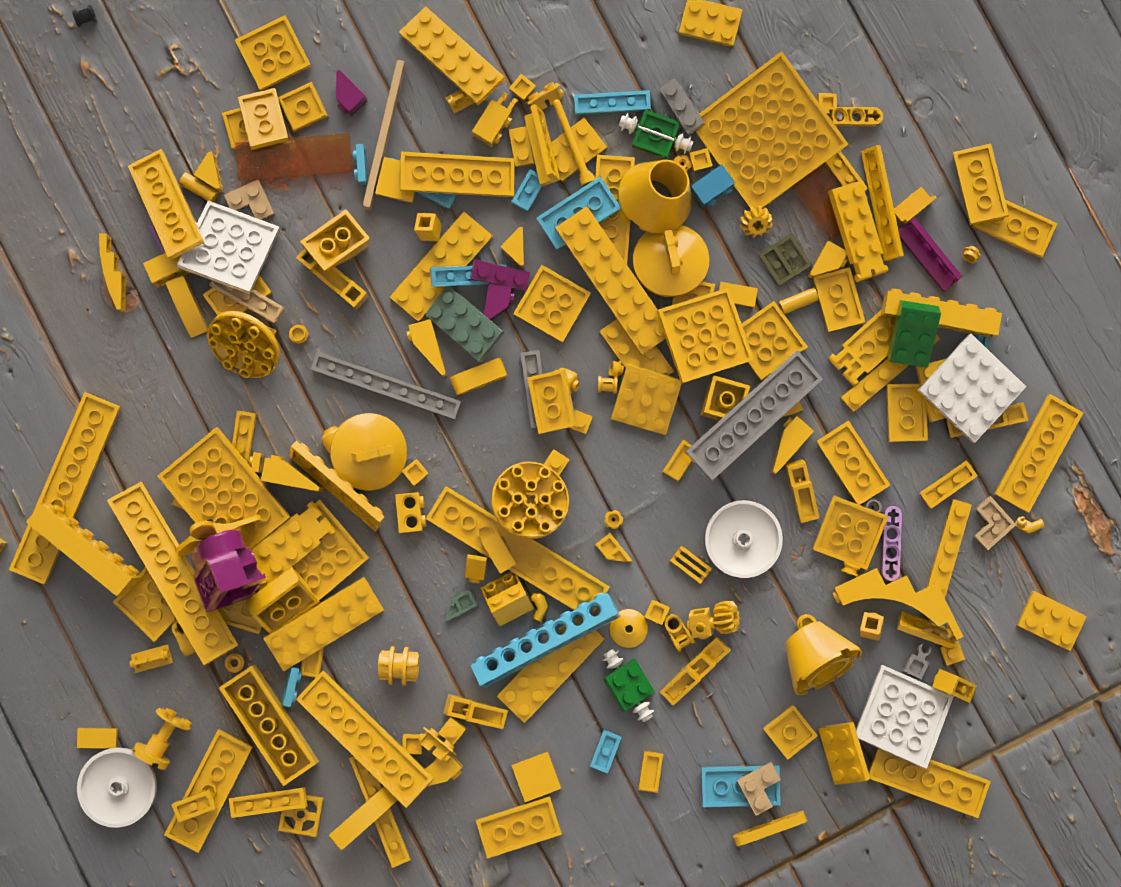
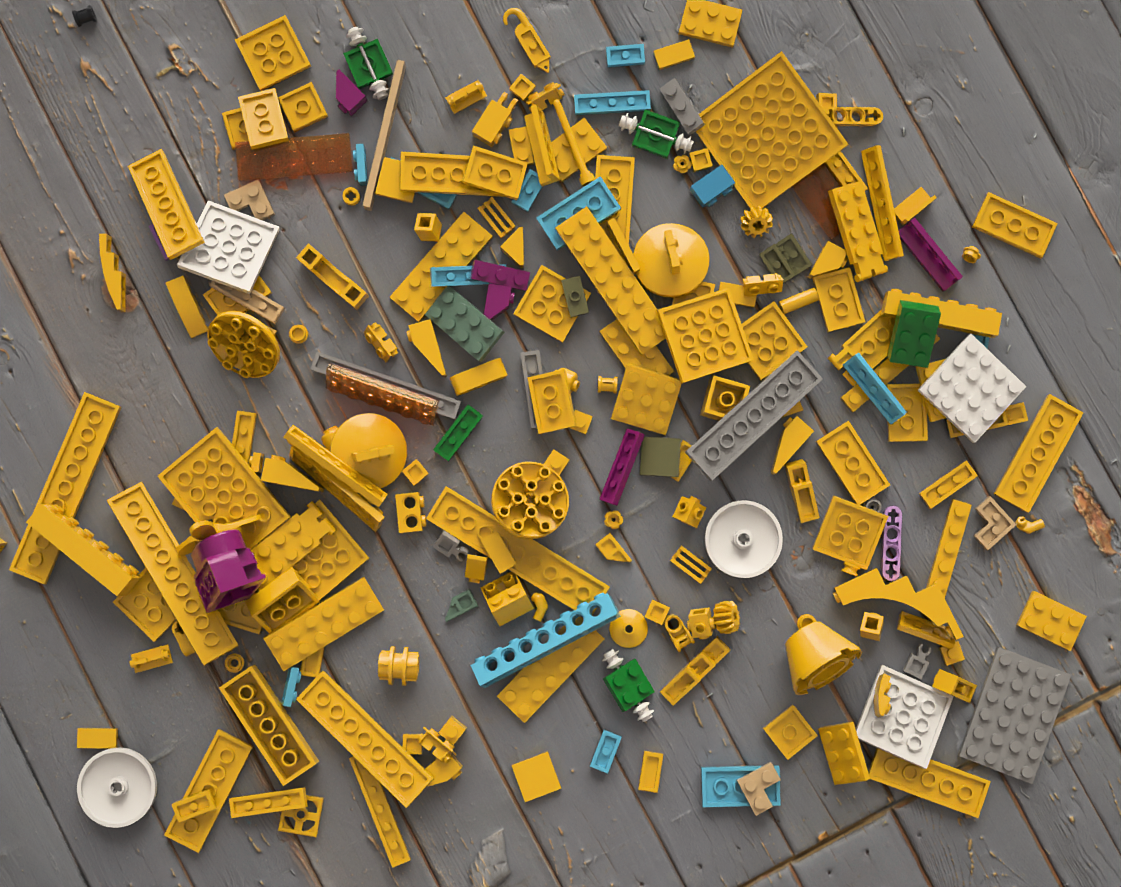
(158, 744): yellow piece -> none
(163, 269): yellow panel -> none
(198, 187): yellow piece -> none
(209, 172): yellow slope -> none
(335, 465): none -> yellow plate
(336, 241): yellow slope -> none
(346, 192): none -> yellow bush
(362, 818): yellow slope -> none
(368, 63): none -> green plate
(374, 335): none -> yellow hinge
(381, 394): none -> clear orange plate
(449, 545): none -> light grey plate
(452, 56): yellow plate -> none
(458, 433): none -> green plate
(475, 711): yellow slope -> none
(495, 172): none -> yellow plate
(503, 214): none -> yellow tile
(518, 827): yellow plate -> none
(529, 40): none -> yellow plate
(575, 296): none -> olive plate
(616, 369): yellow plate -> none
(622, 467): none -> magenta plate
(623, 246): none -> yellow tile
(625, 55): none -> medium azure plate
(649, 208): yellow cone -> none
(660, 456): none -> olive slope
(674, 54): none -> yellow tile
(689, 511): none -> yellow brick
(769, 828): yellow beam -> none
(771, 284): none -> yellow hinge
(874, 388): none -> medium azure plate
(881, 701): none -> yellow slope
(980, 184): yellow plate -> none
(1014, 715): none -> light grey plate

